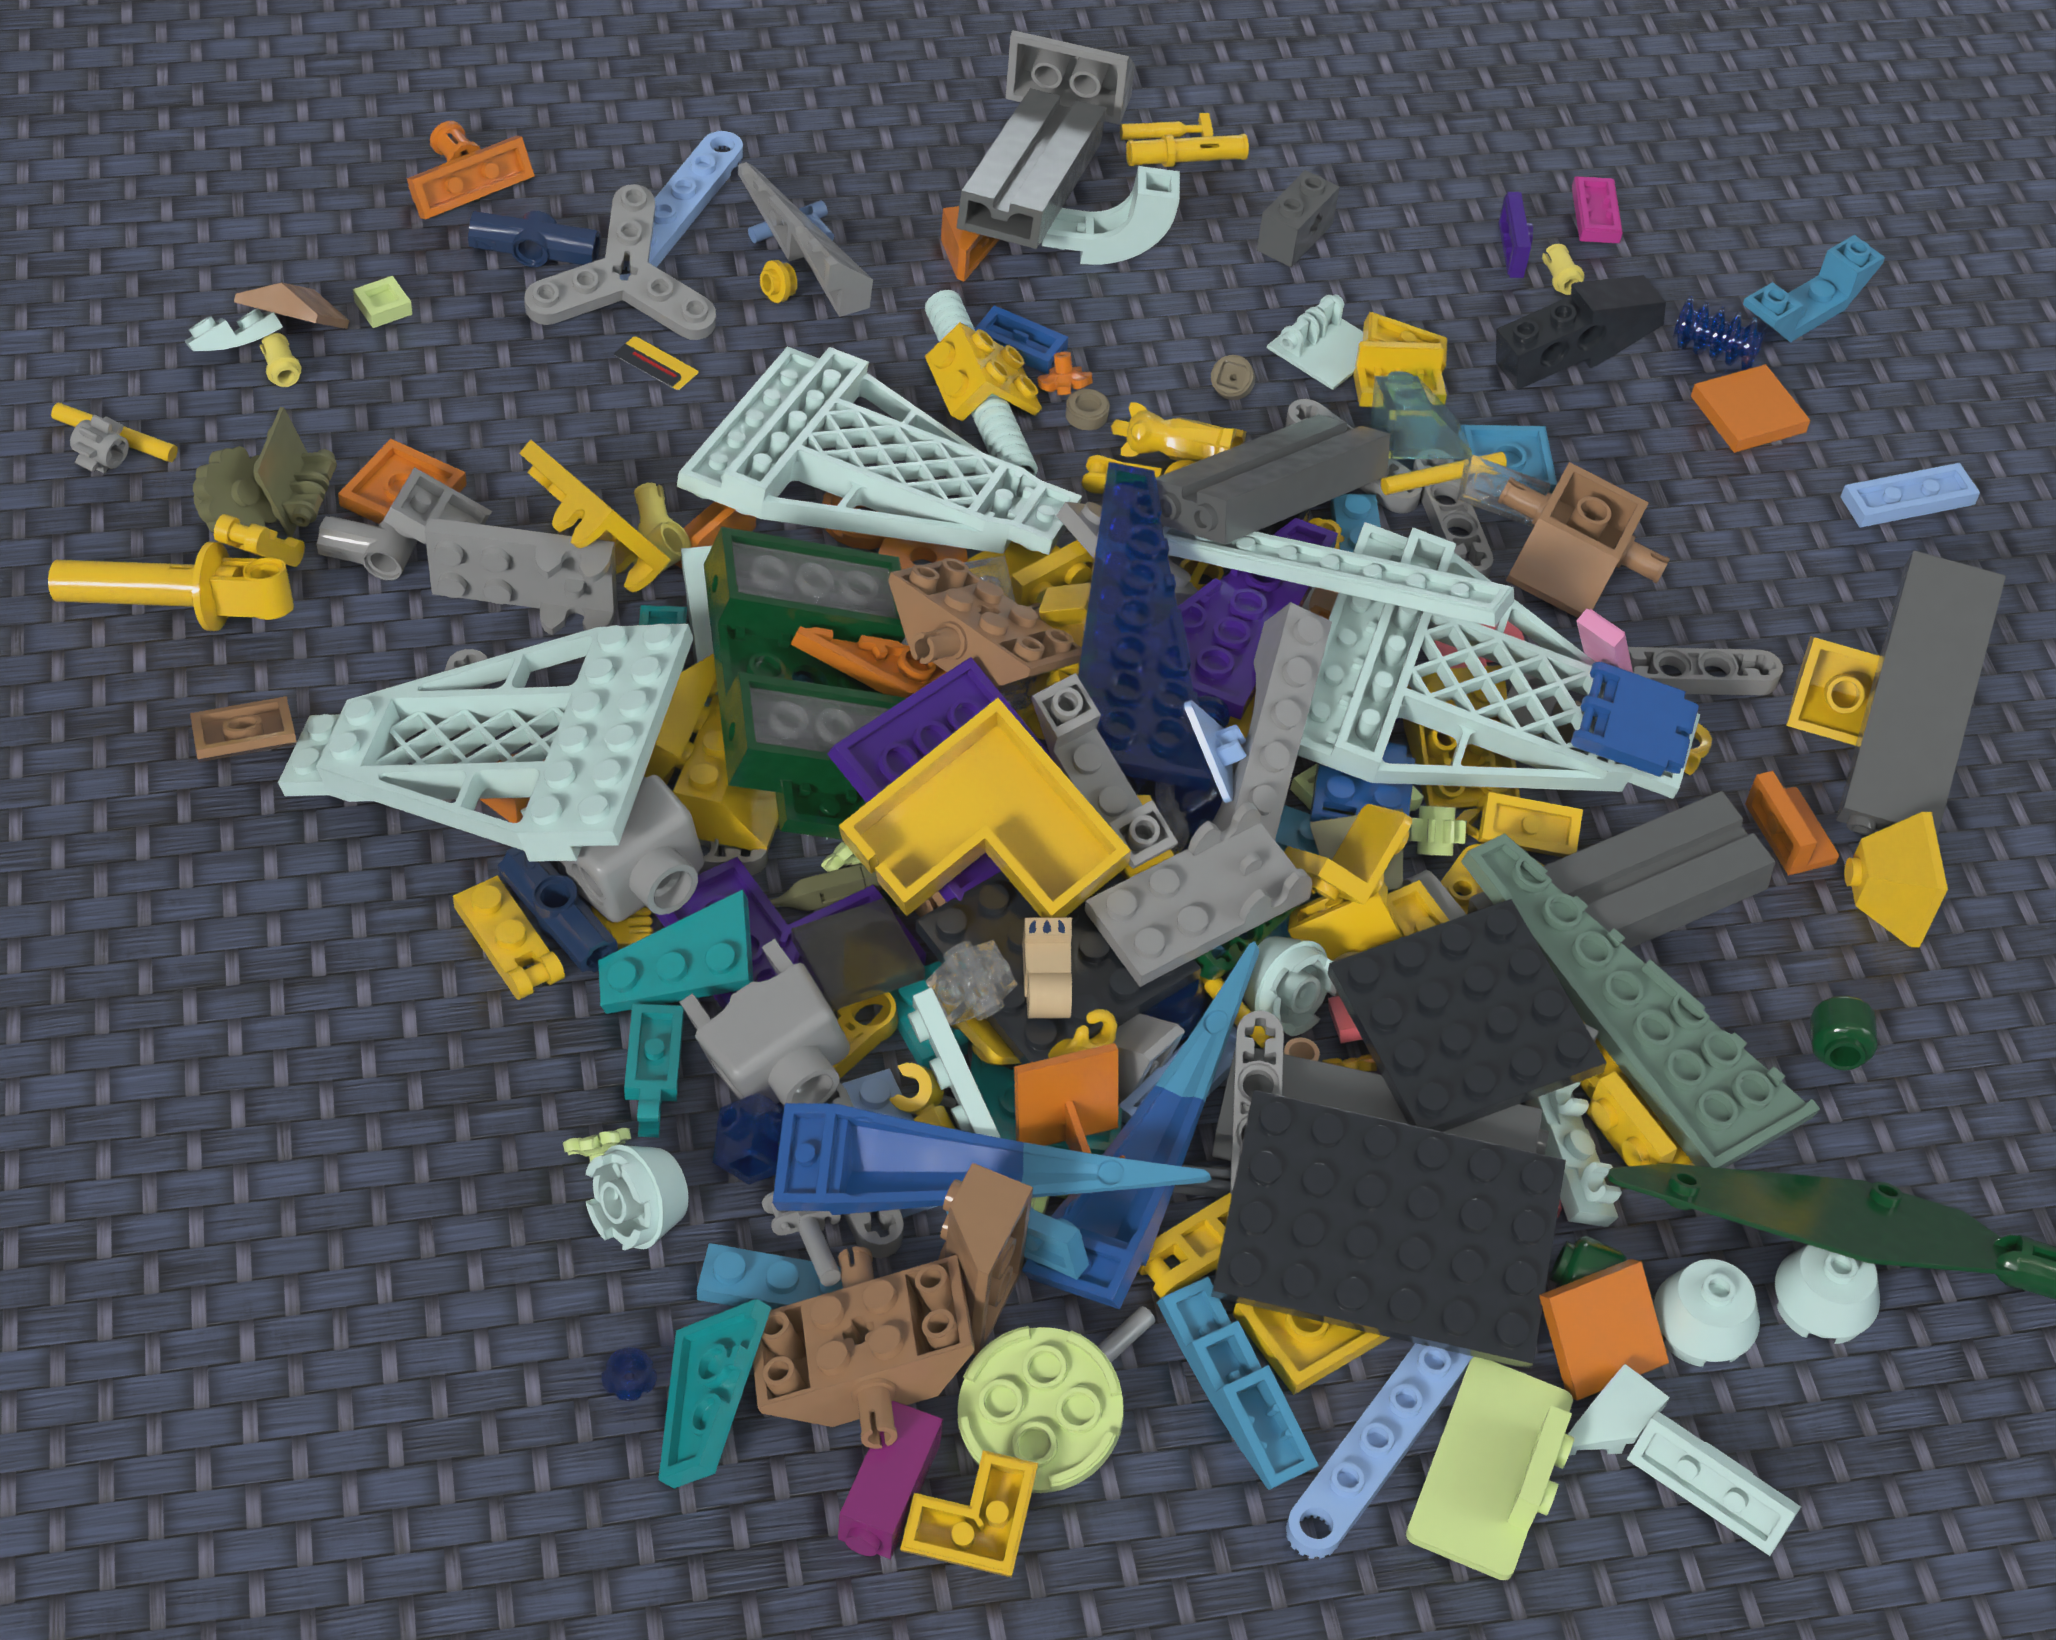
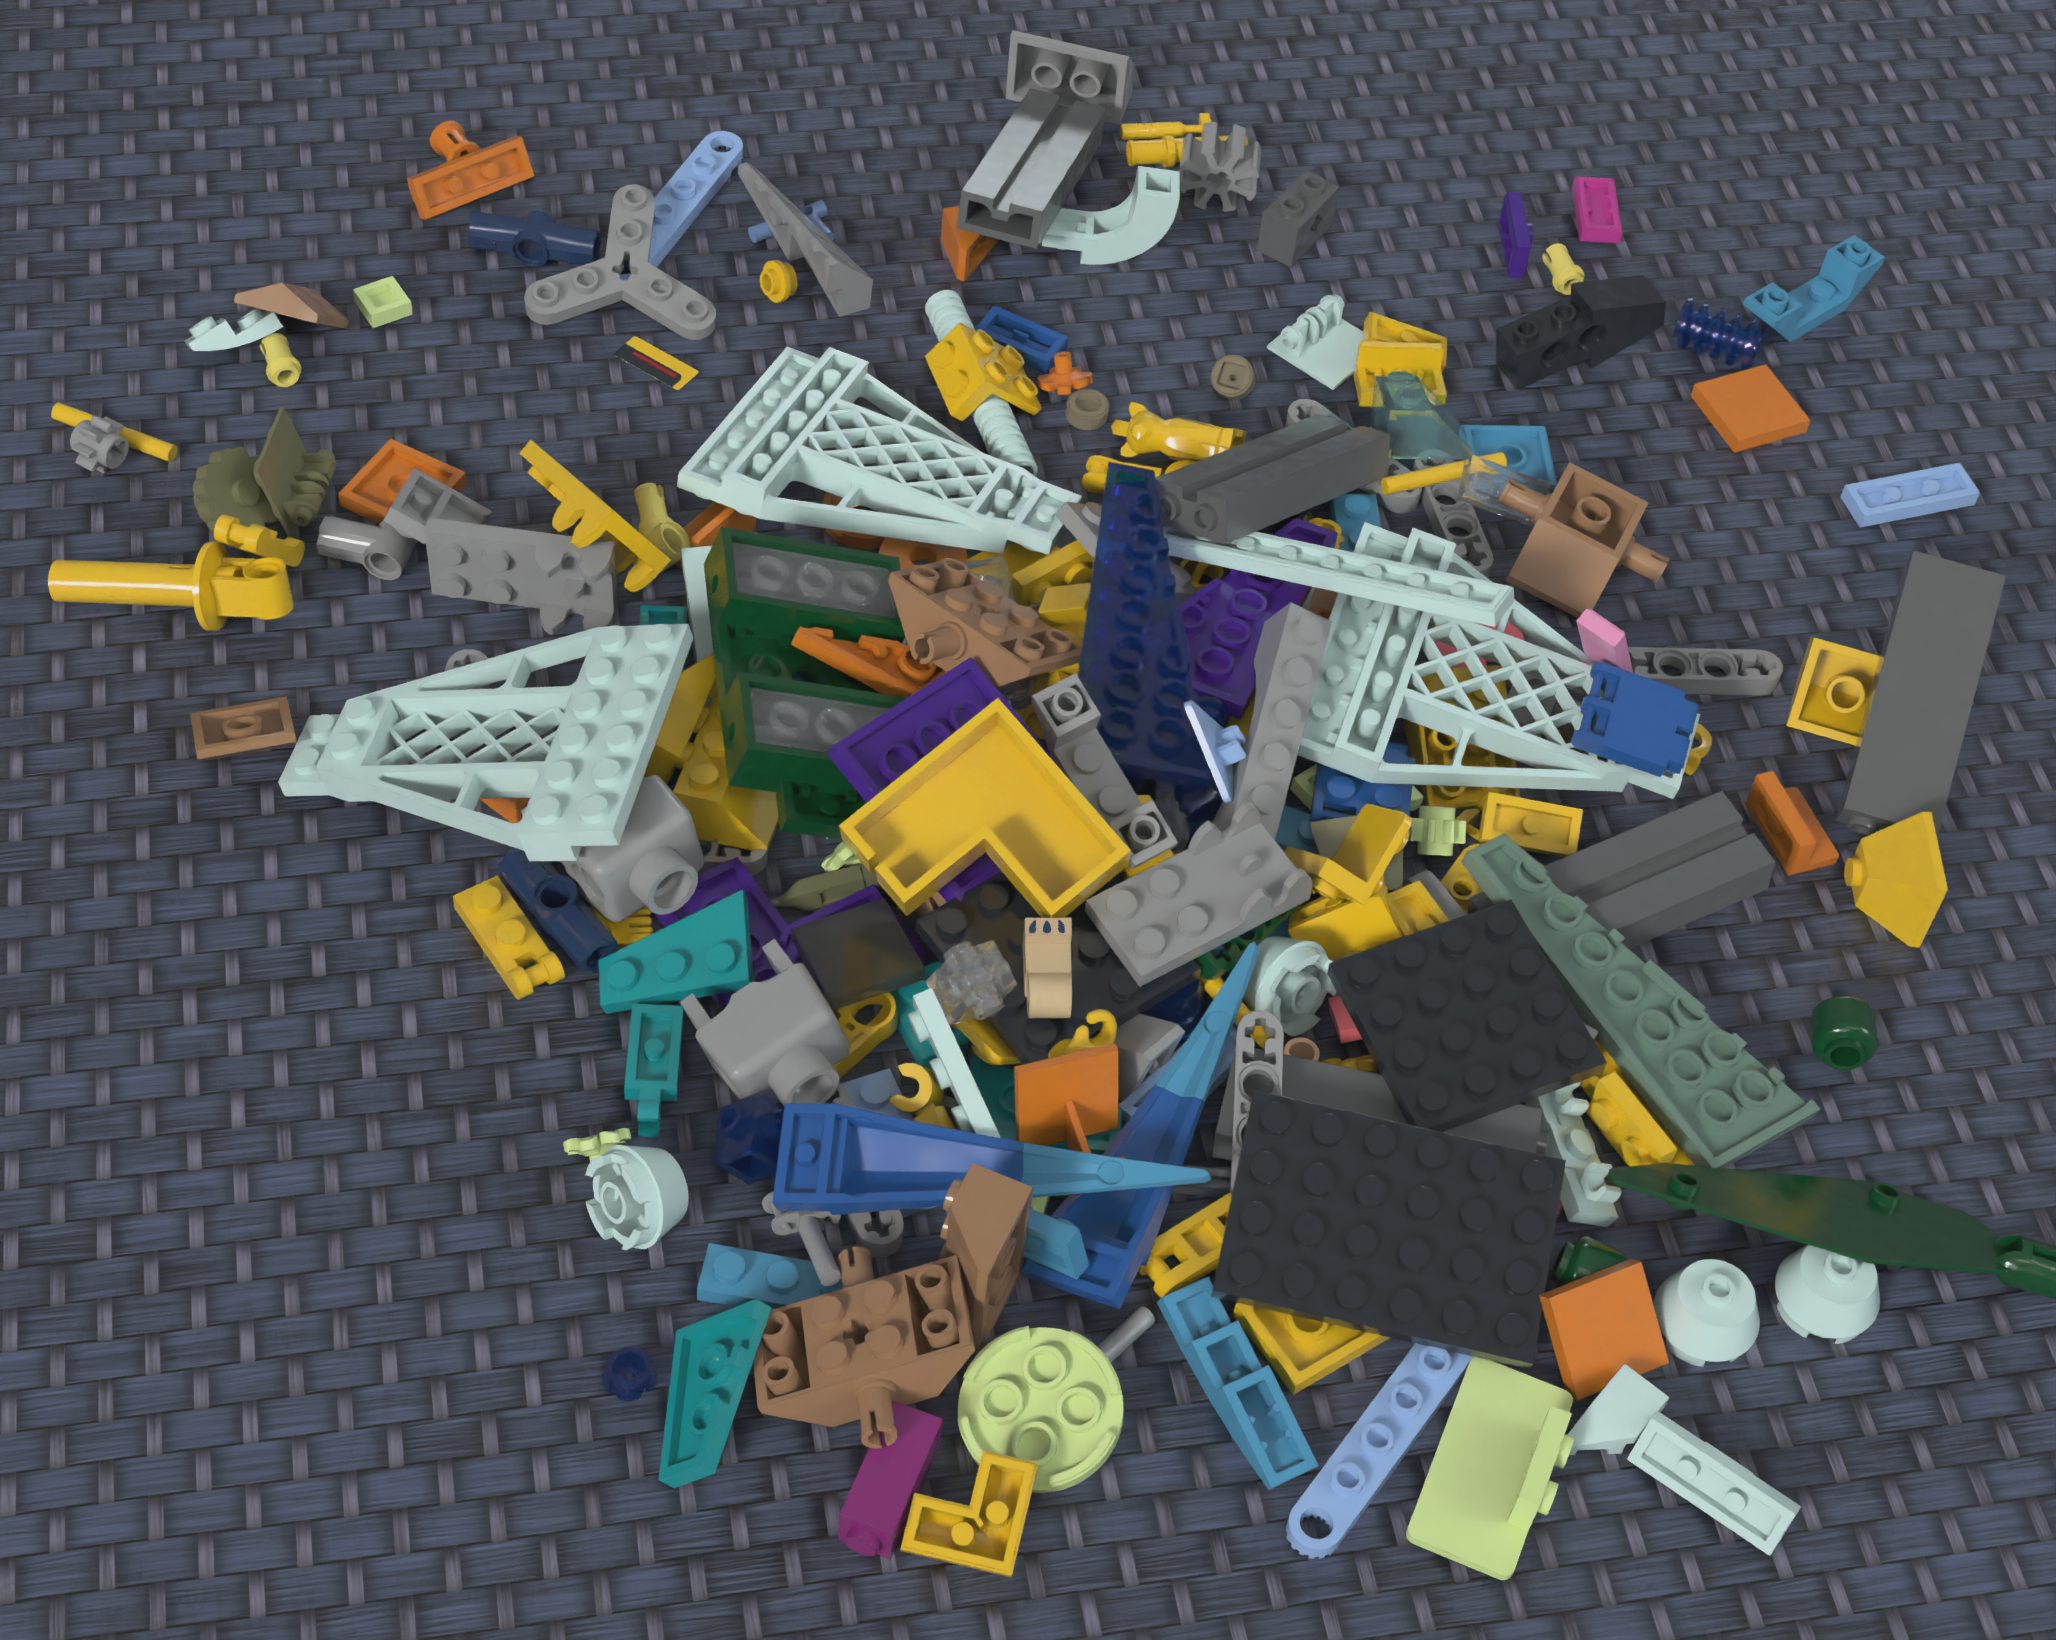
(1219, 166): none -> light grey gear

